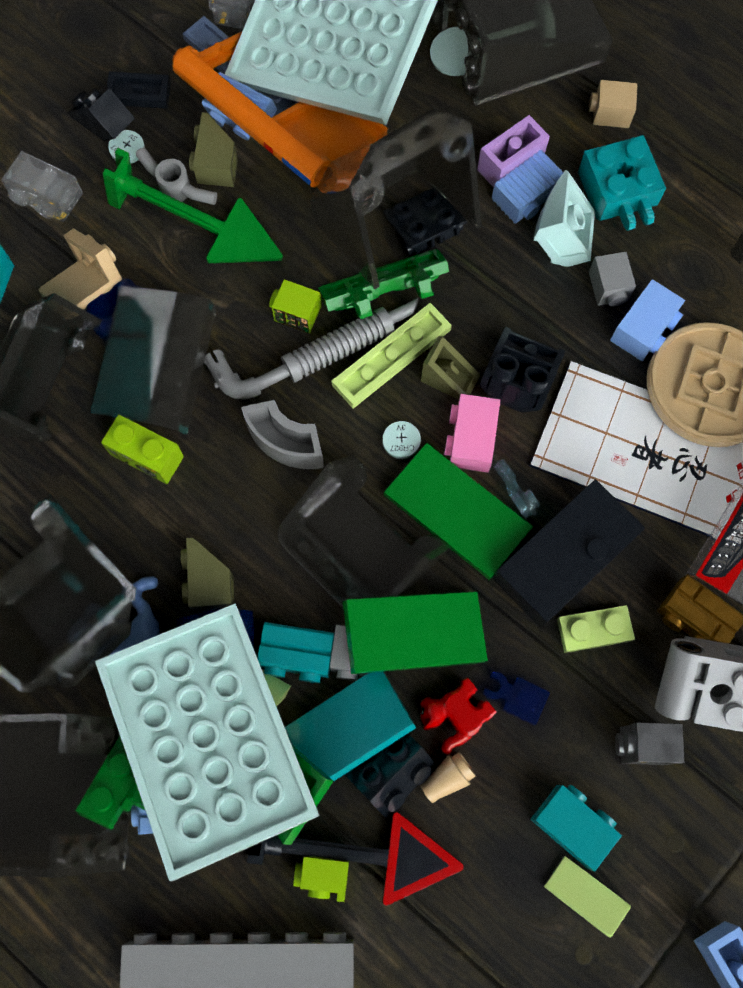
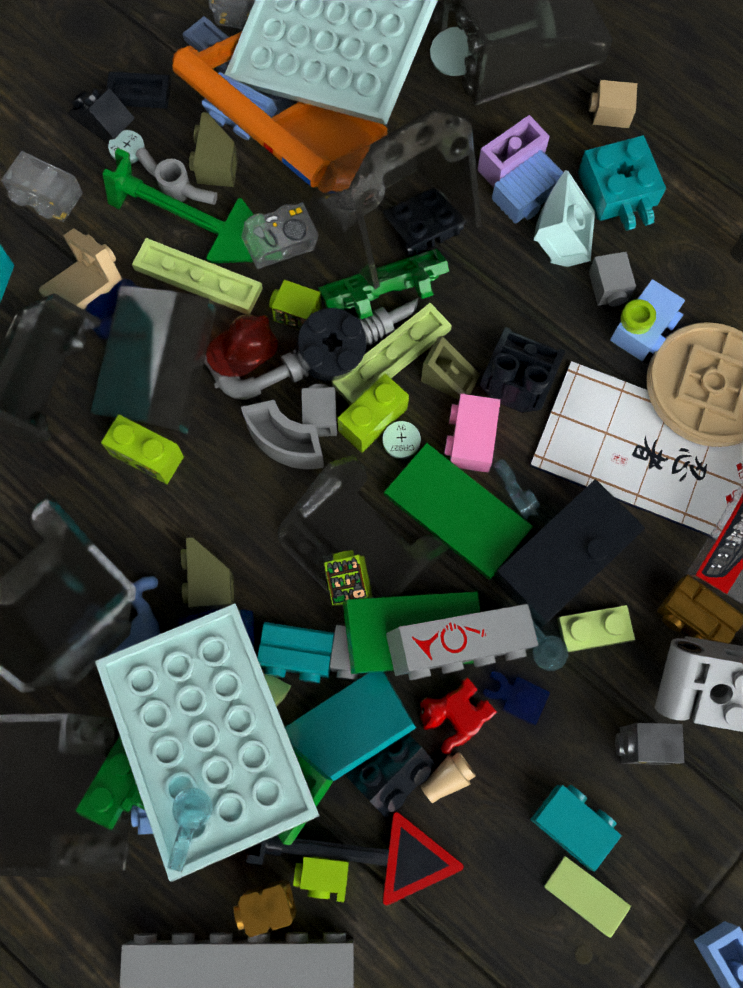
(191, 811): none -> clear light blue plate
(197, 276): none -> yellowish green plate
(242, 346): none -> clear red piece
(265, 908): none -> pearl gold brick
(279, 235): none -> clear brick
(320, 409): none -> light grey brick
(344, 331): none -> black brick
(347, 577): none -> brick
(373, 413): none -> lime brick
(460, 640): none -> light grey brick
(550, 652): none -> clear light blue plate
(638, 316): none -> lime tile

